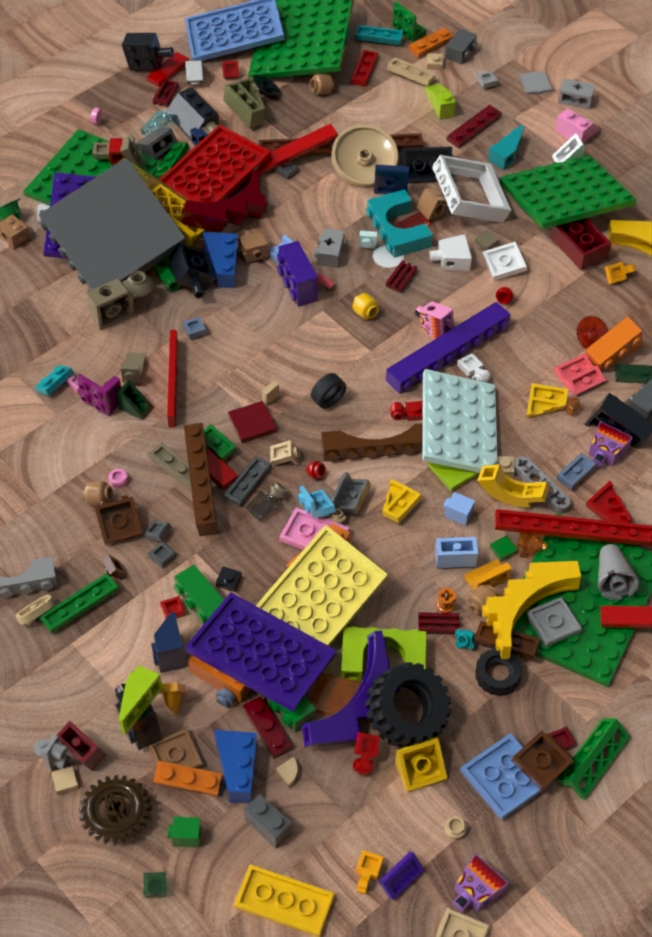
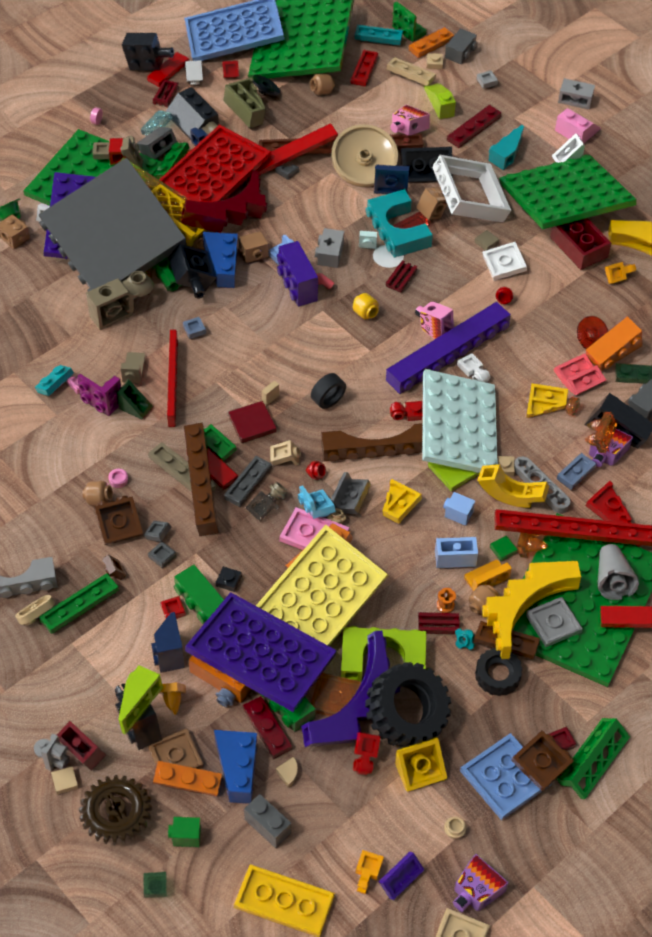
(410, 120): none -> bright pink torso
(453, 254): white torso -> none
(535, 82): light grey piece -> none
(604, 431): none -> clear orange tile

